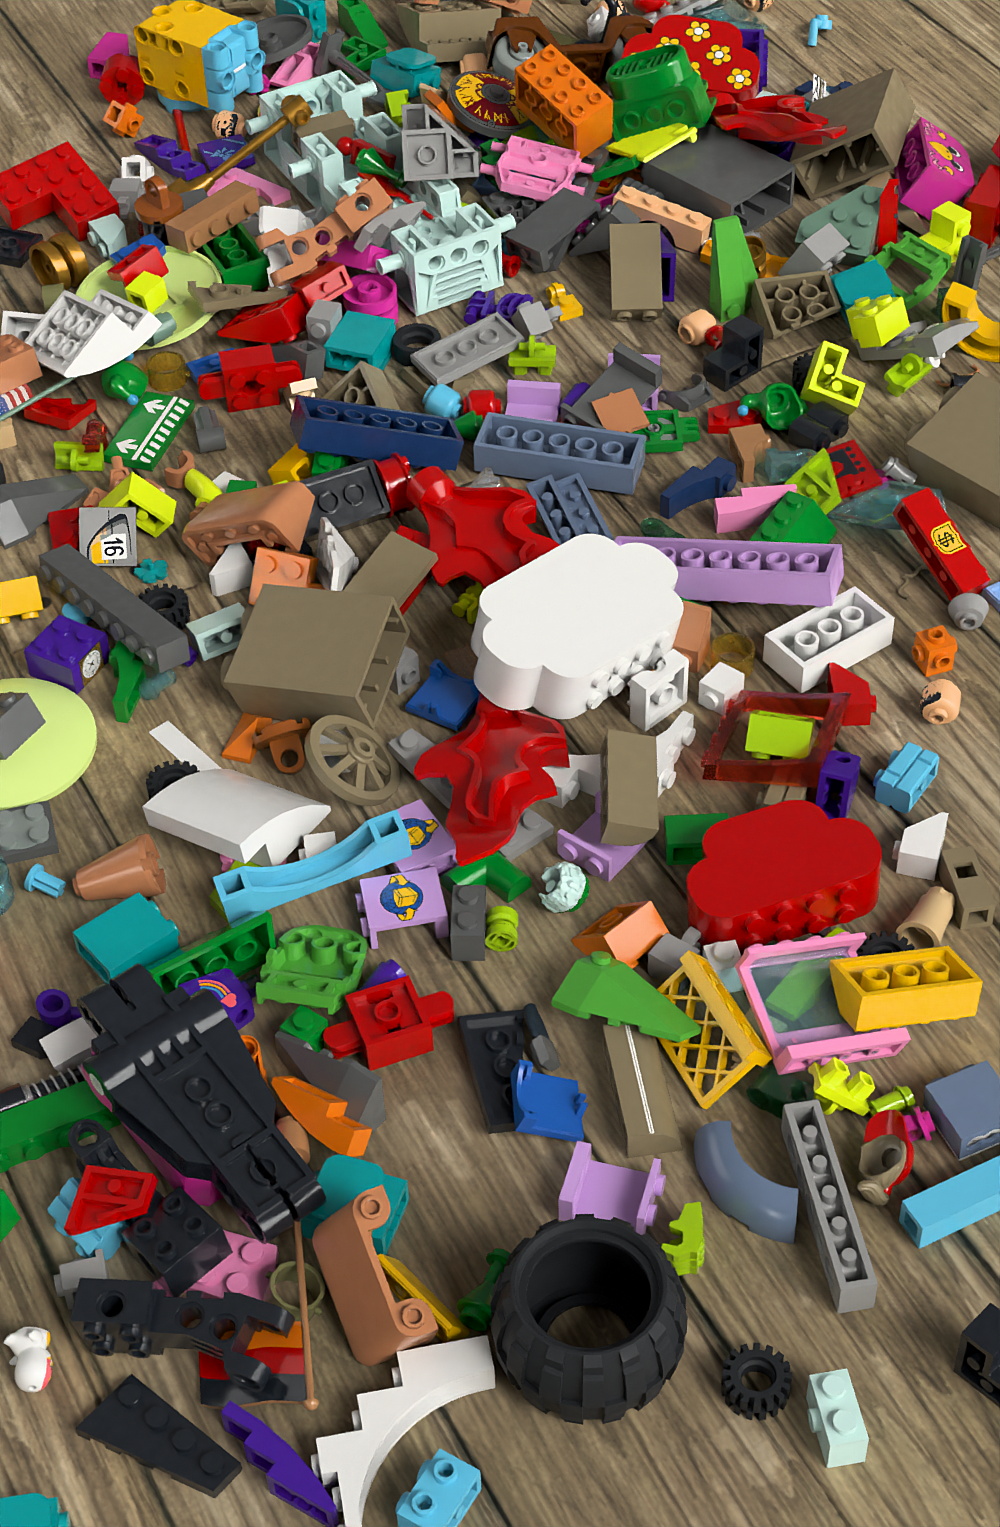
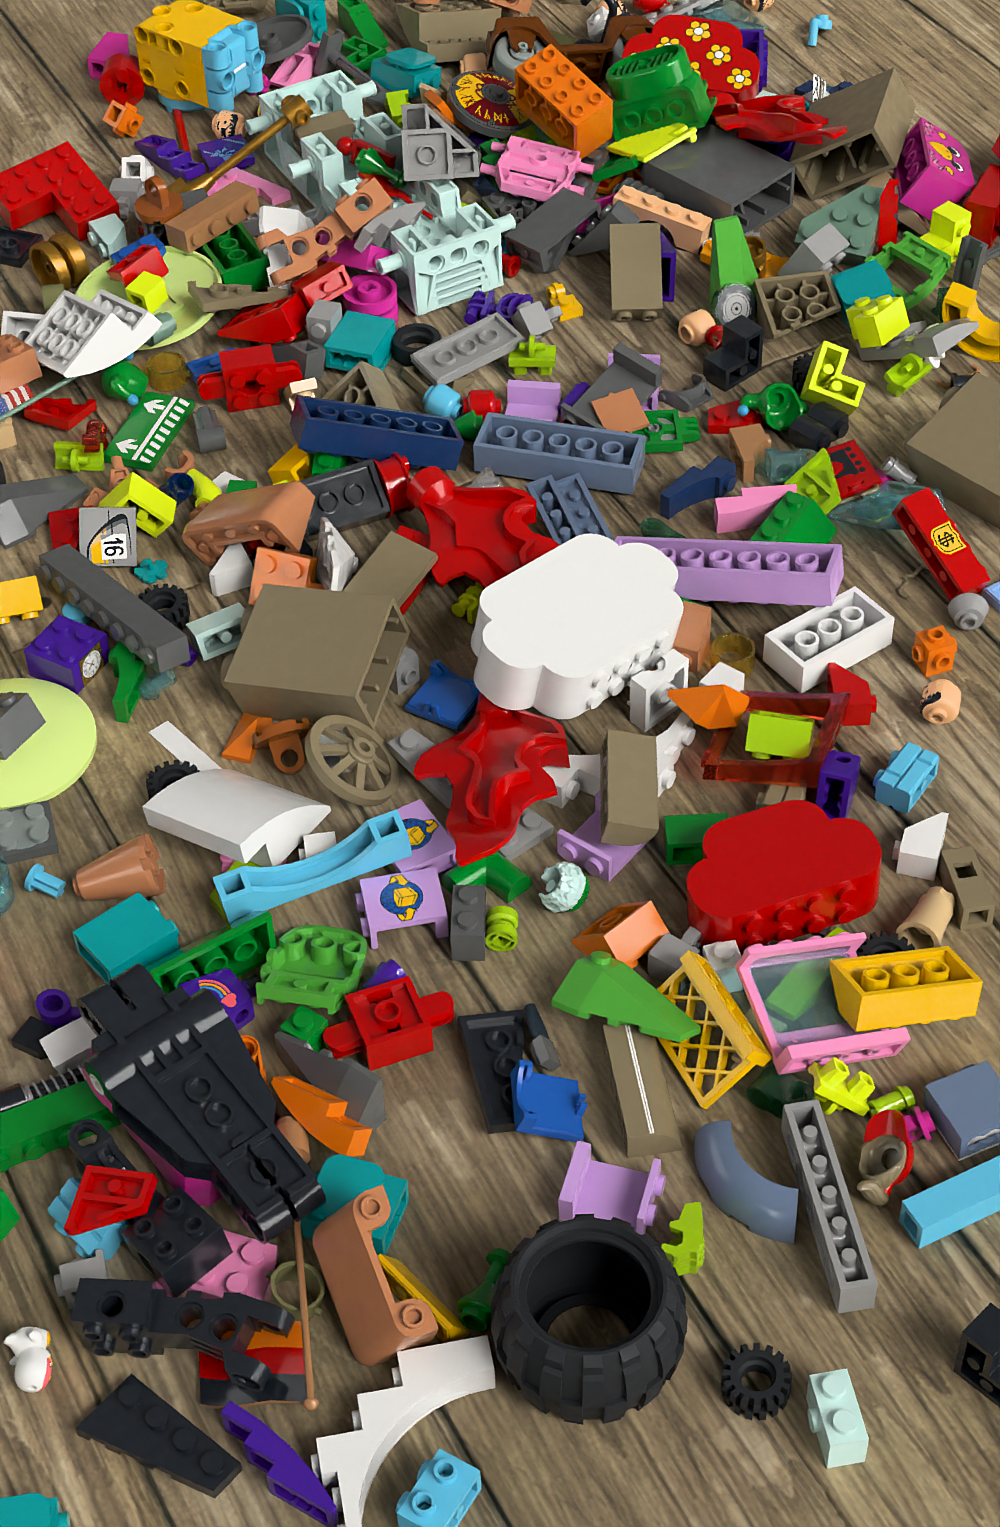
(178, 487): none -> clear blue brick
(711, 705): none -> orange slope
(731, 302): none -> tile
(861, 496): none -> dark tan piece

